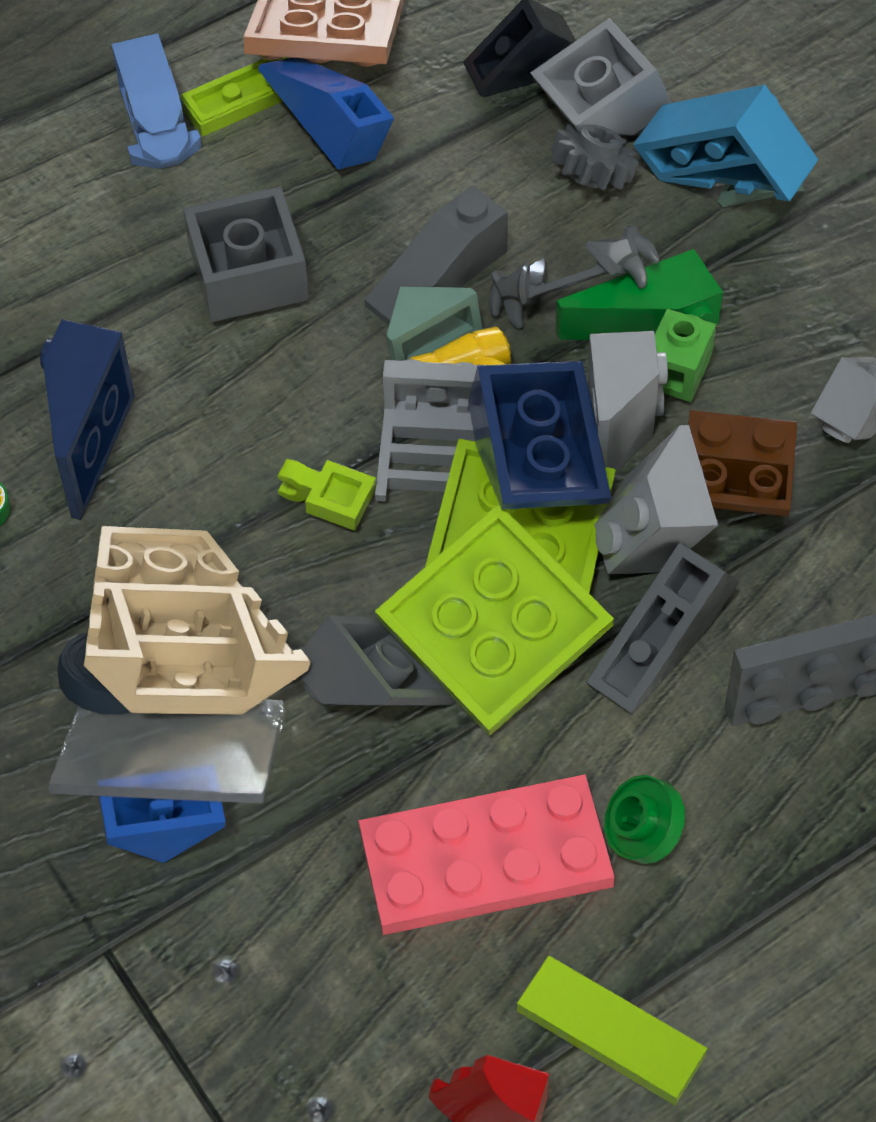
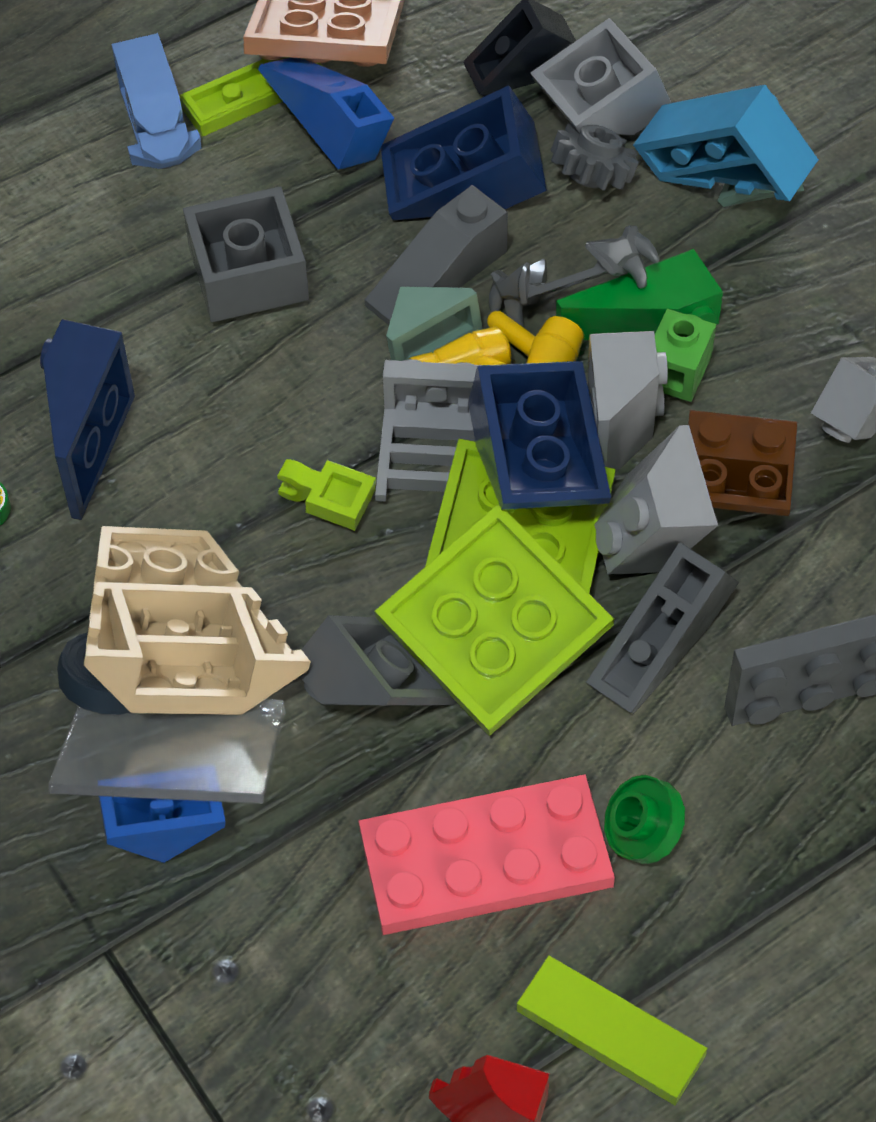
(477, 145): none -> dark blue slope
(555, 342): none -> yellow piece

